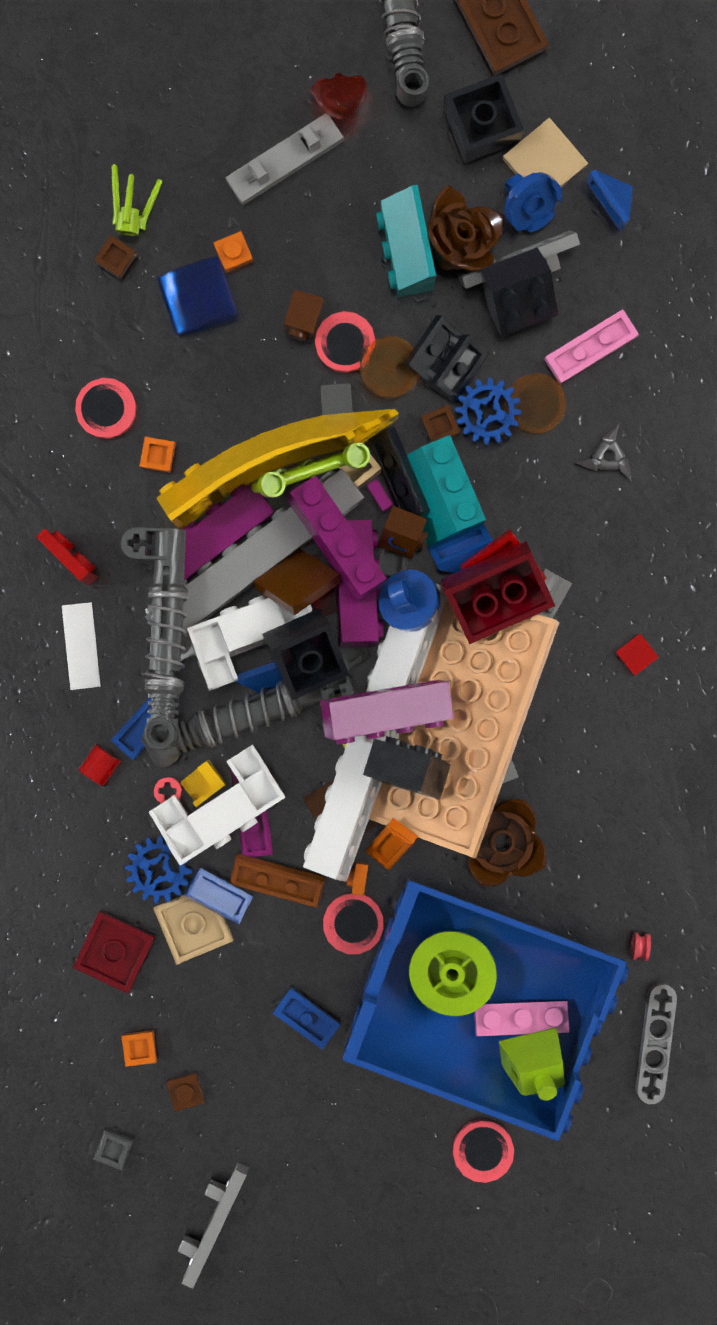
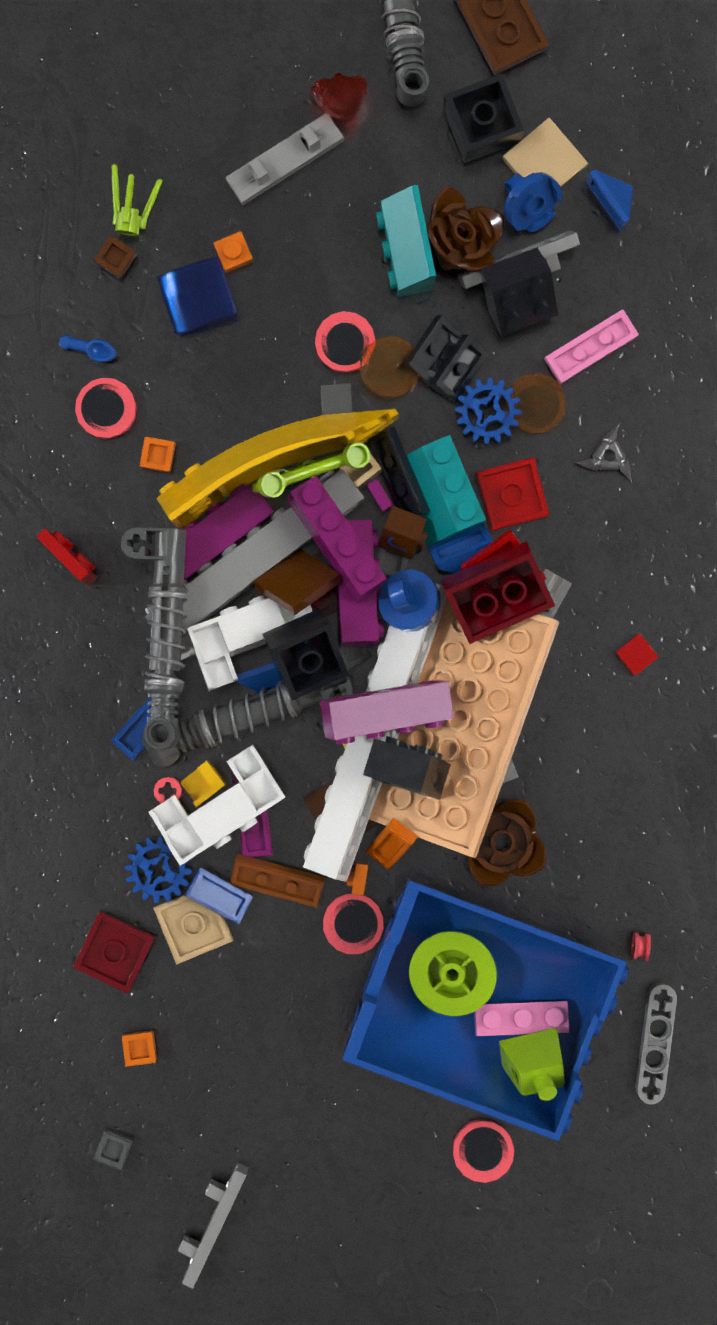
(81, 646): white sticker -> none
(96, 349): none -> blue piece
(99, 765): red brick -> none
(185, 1091): reddish brown plate -> none
(303, 315): reddish brown brick -> none
(306, 1018): blue plate -> none
(440, 423): reddish brown plate -> none
(512, 494): none -> red tile

